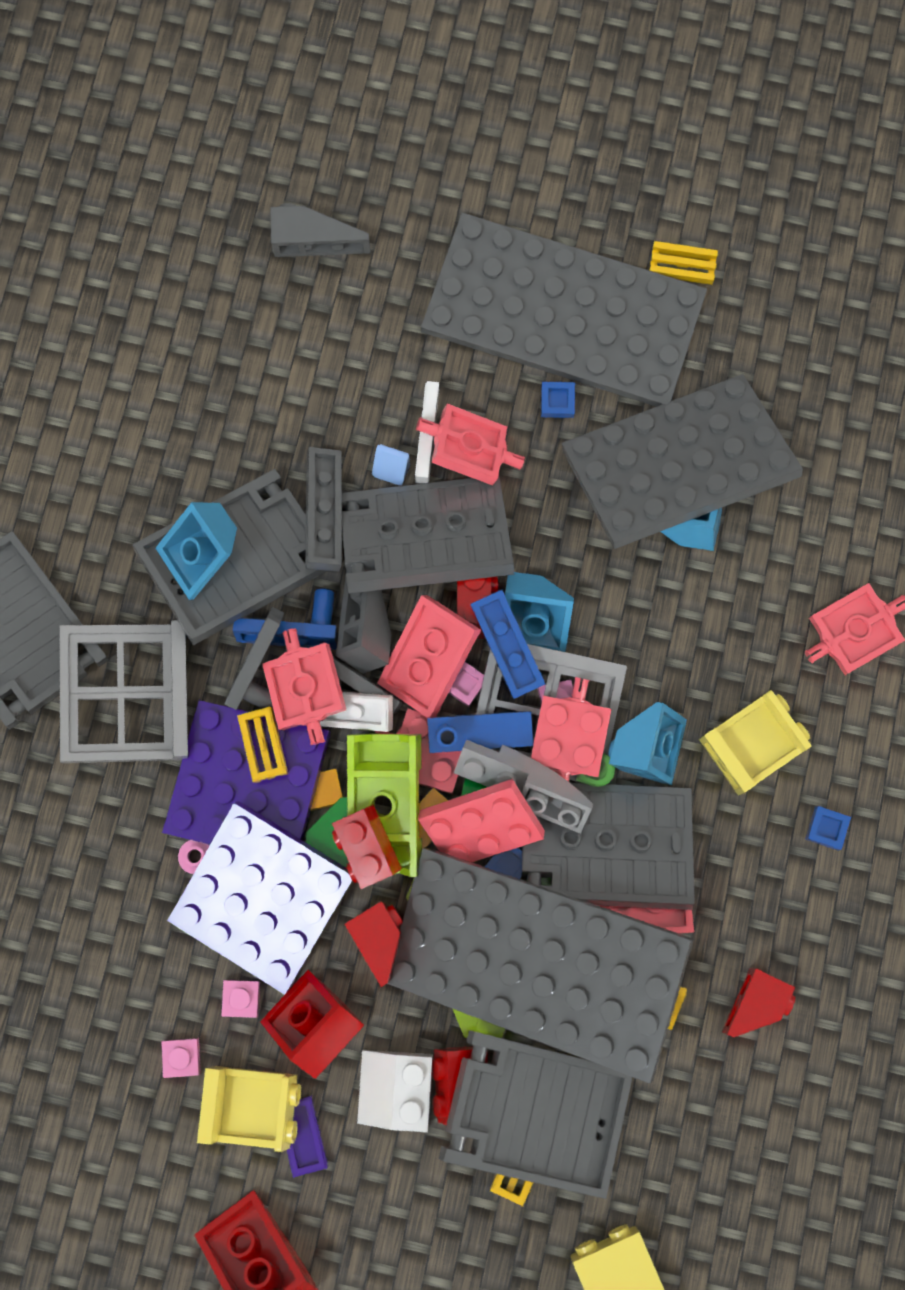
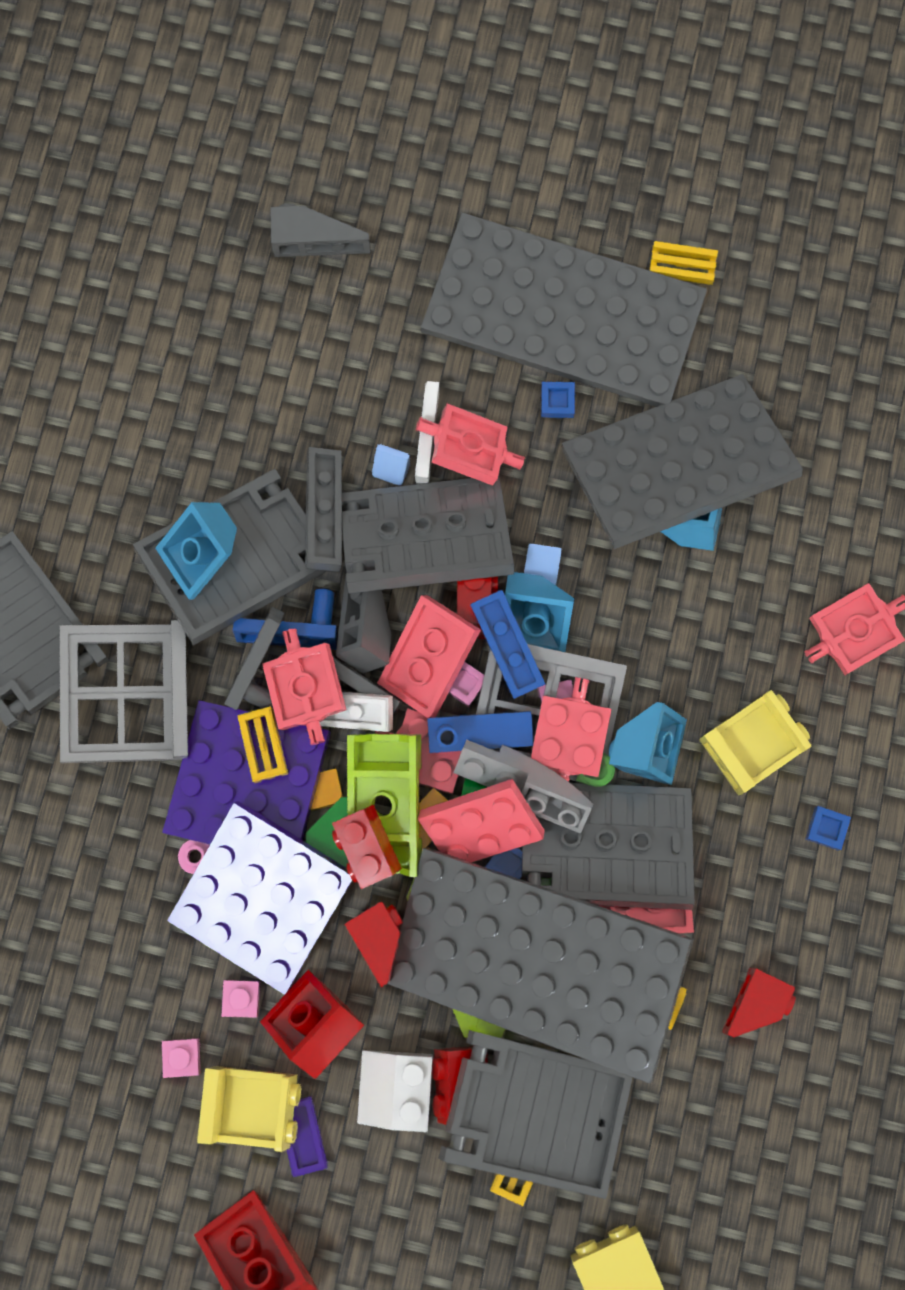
(543, 561): none -> light blue slope

